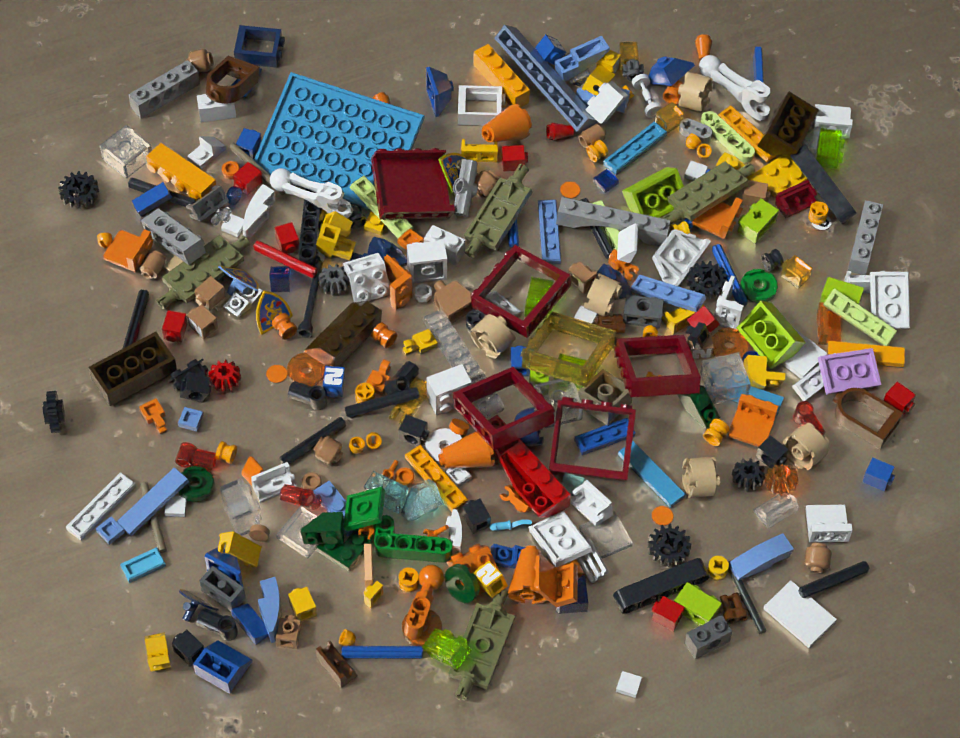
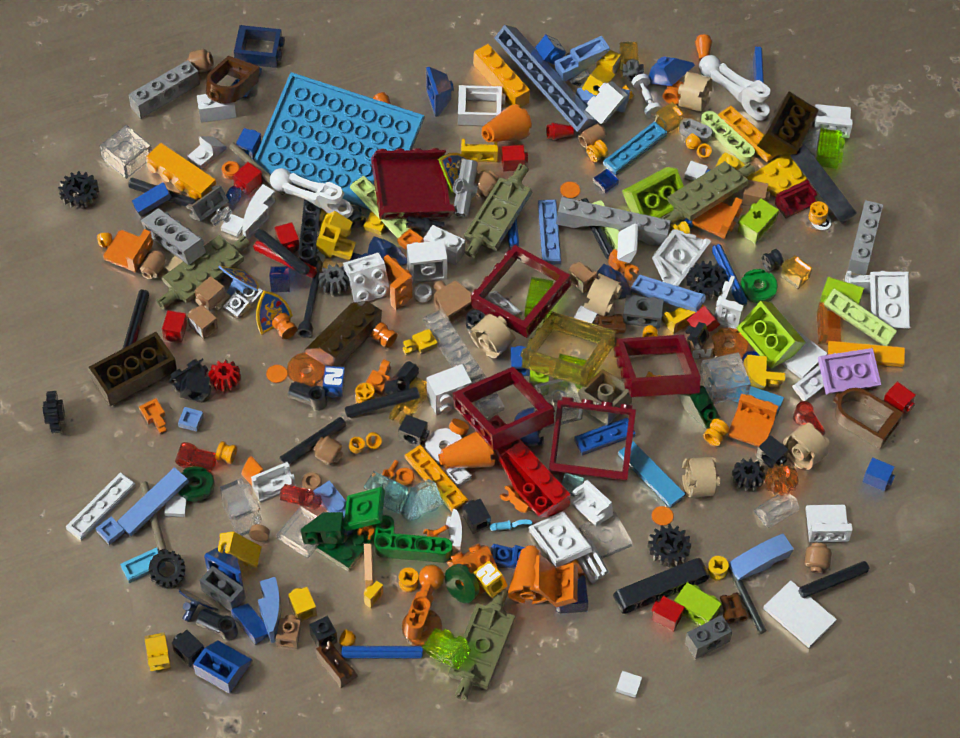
(161, 580): none -> black tyre
(282, 252): none -> black axle
(322, 632): none -> black brick
(422, 224): none -> black pin

